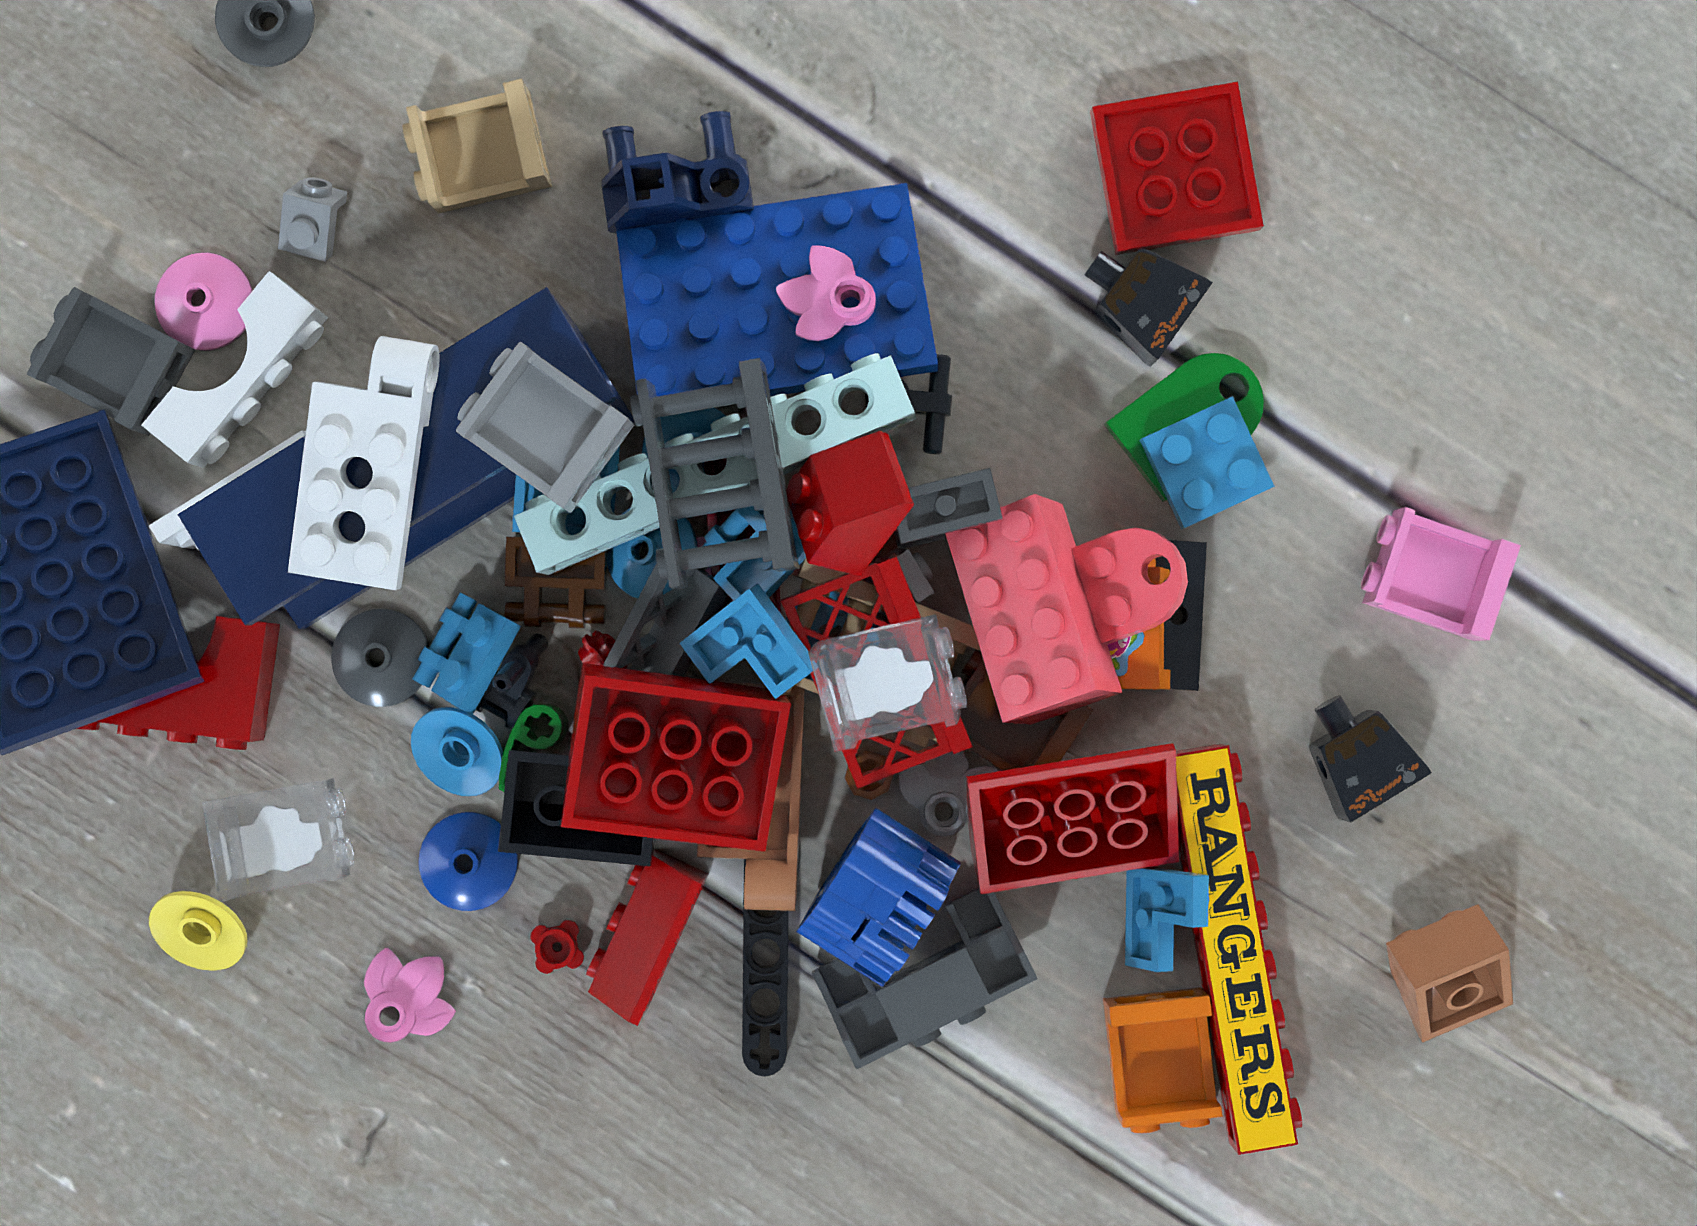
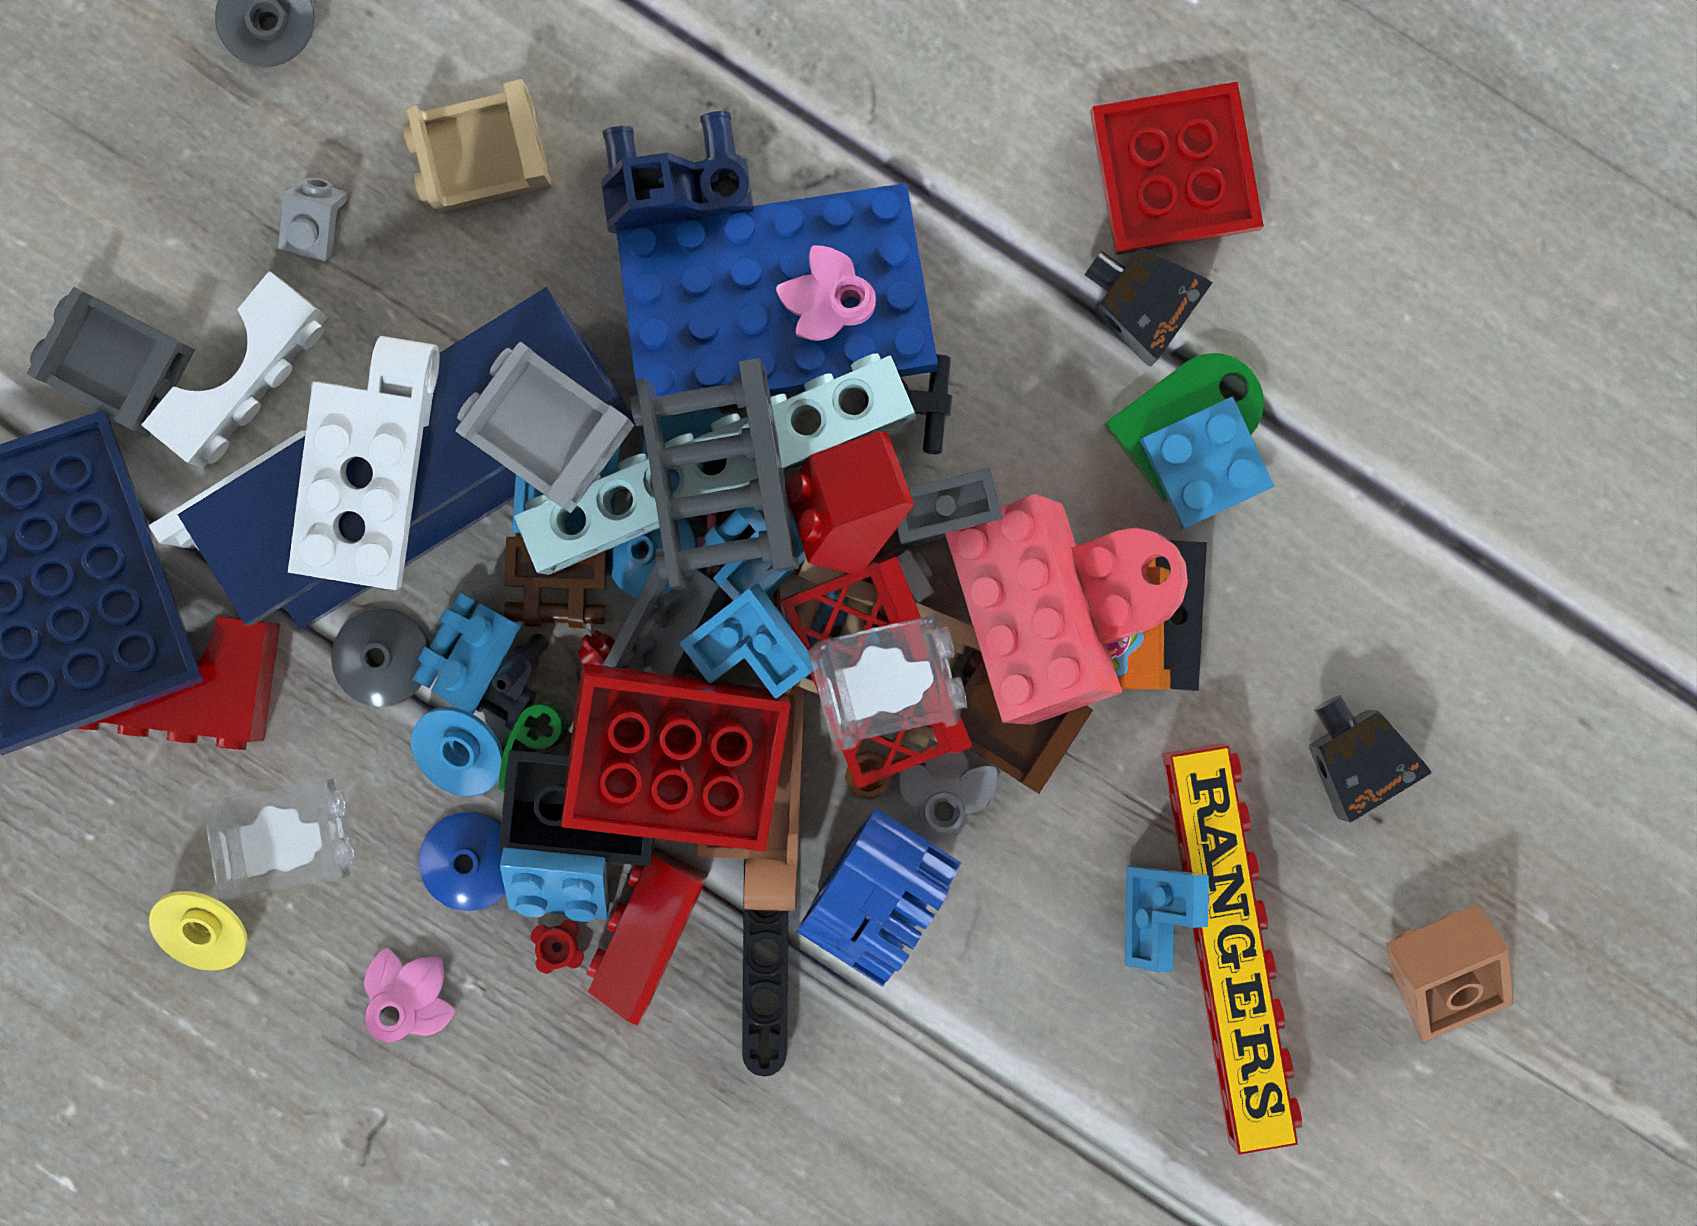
(217, 319): bright pink dish -> none
(555, 884): none -> dark azure plate
(931, 992): dark grey bracket -> none
(1073, 818): red slope -> none
(1161, 1059): orange panel -> none
(1439, 575): bright pink panel -> none

